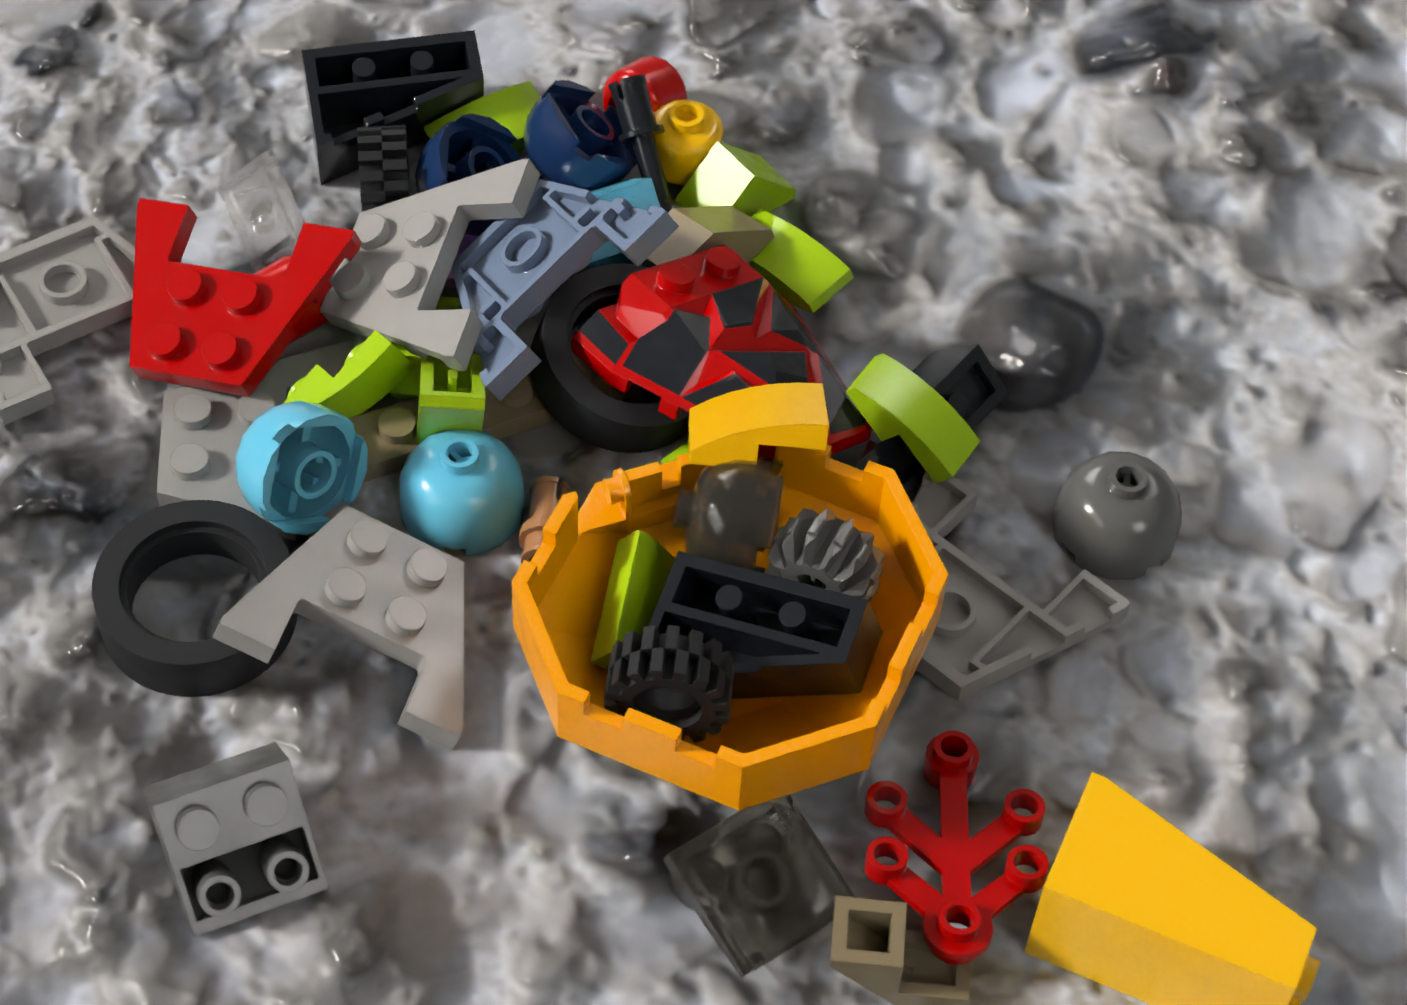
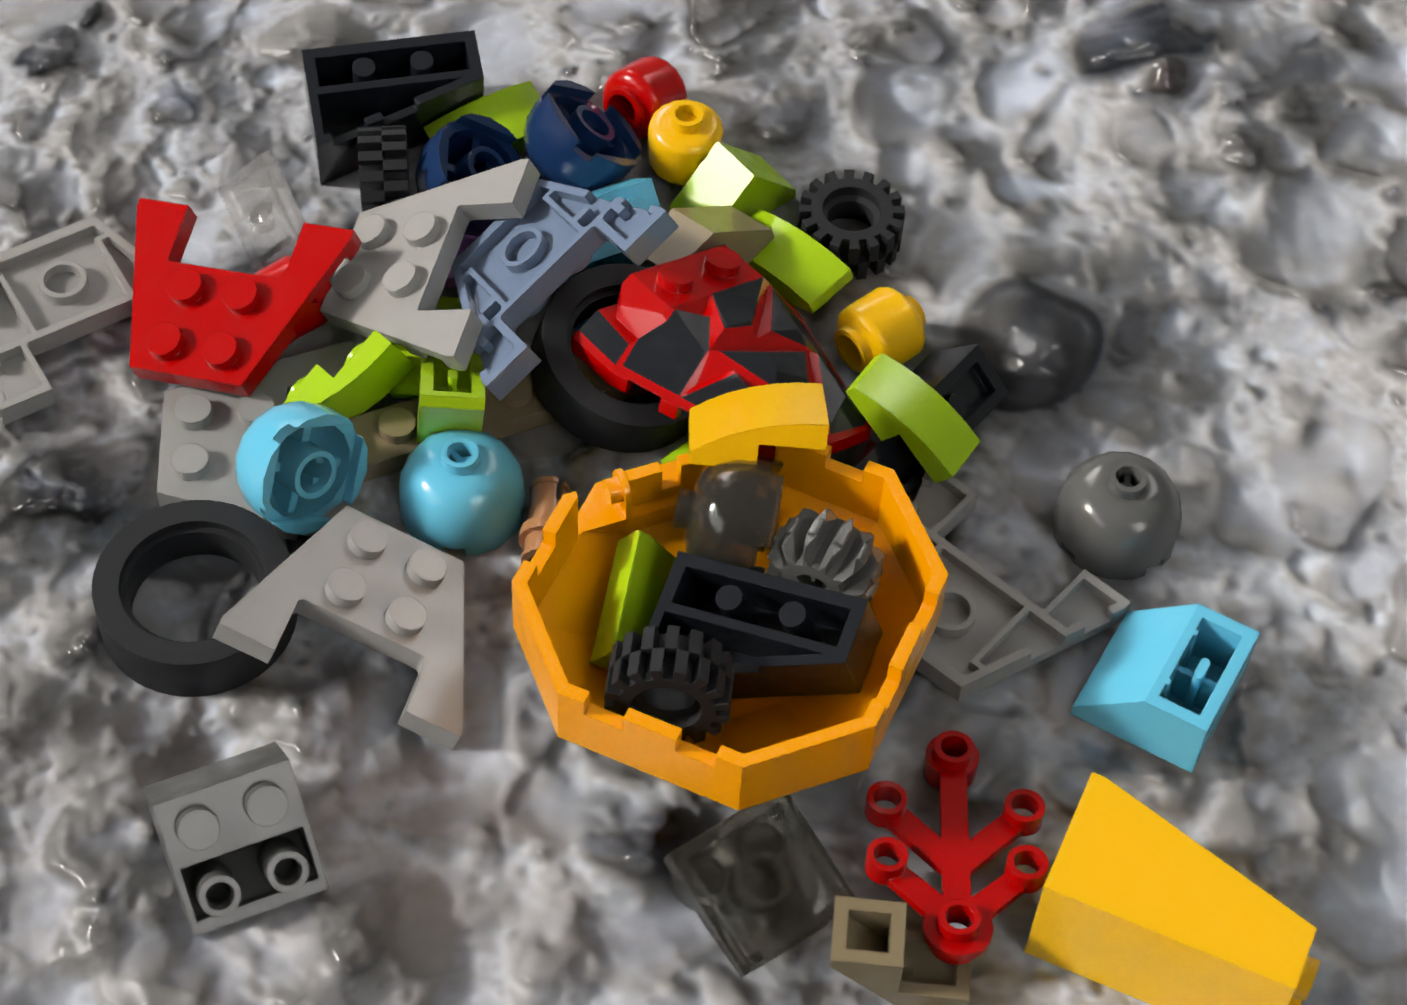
(639, 128): black pin -> none
(859, 201): none -> black tyre
(880, 324): none -> yellow head
(1167, 679): none -> medium azure slope

